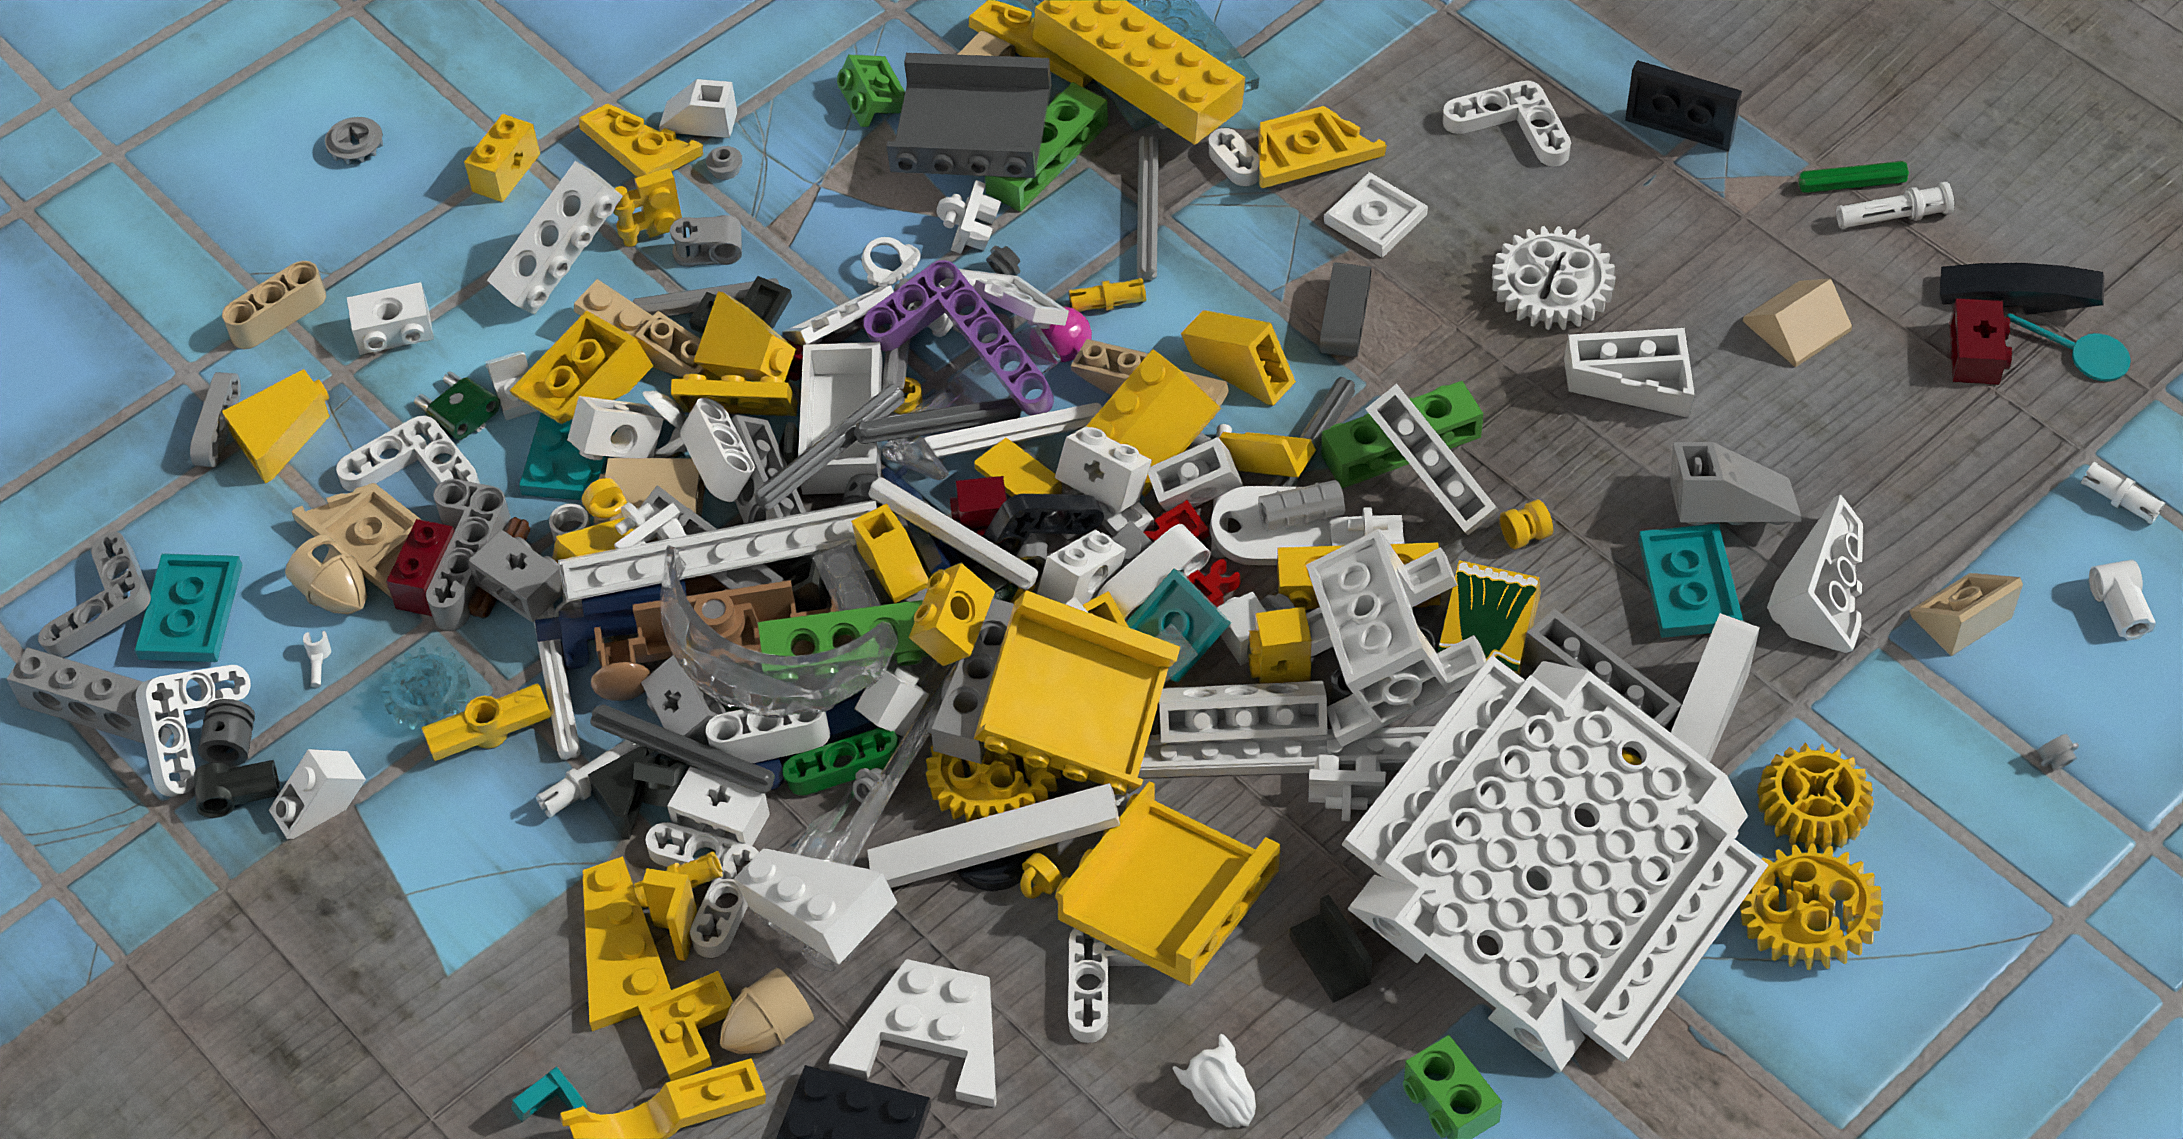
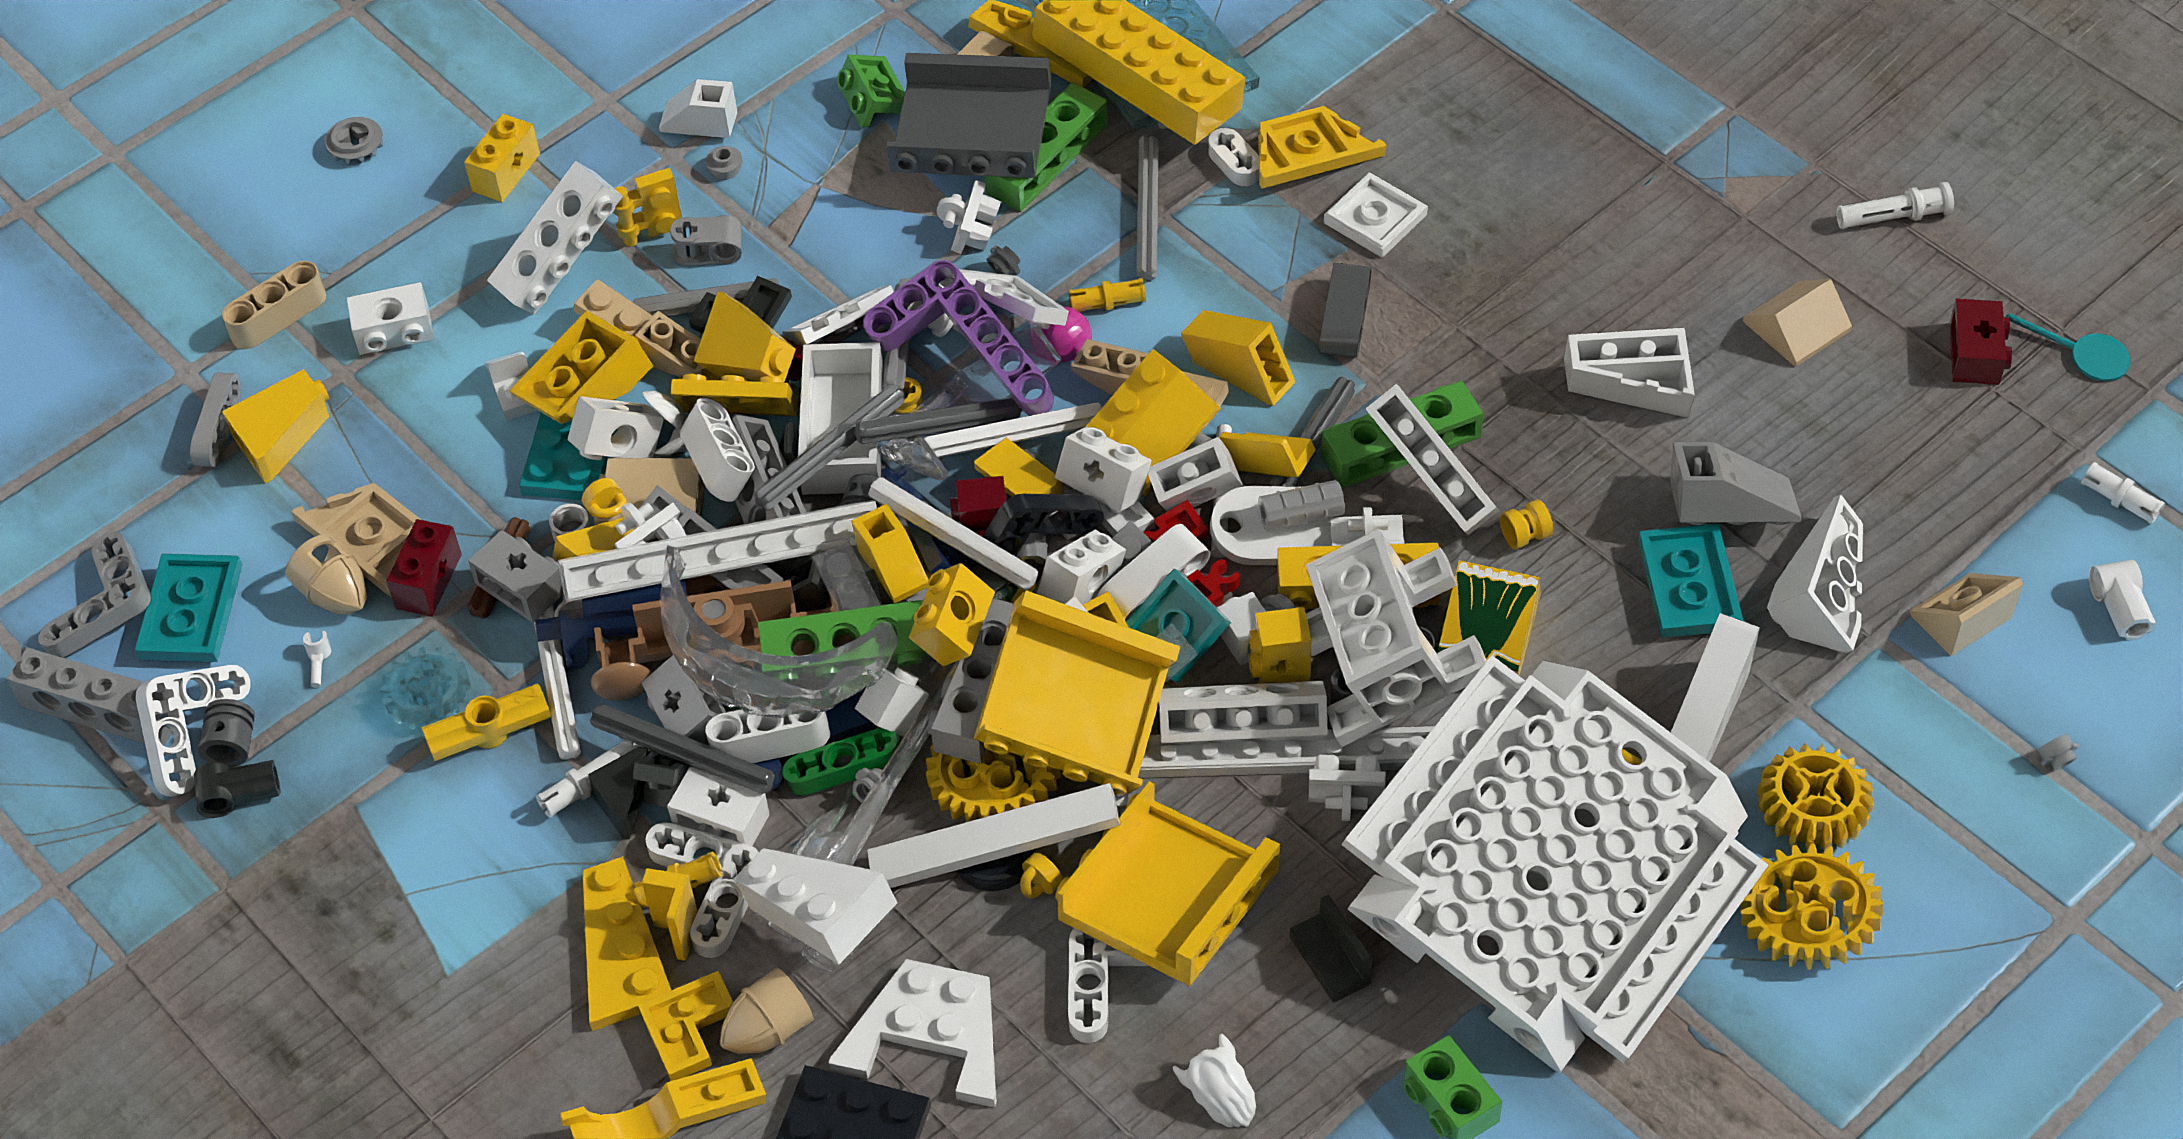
(316, 791): white slope -> none
(411, 448): white beam -> none
(461, 407): dark green piece -> none
(476, 516): light grey beam -> none
(543, 1091): teal tile -> none
(636, 144): yellow wing -> none
(908, 256): white piece -> none
(1519, 102): white beam -> none
(1564, 643): light grey brick -> none
(1576, 289): white gear -> none
(1683, 105): black plate -> none
(1853, 176): green axle -> none
(2035, 286): black slope -> none

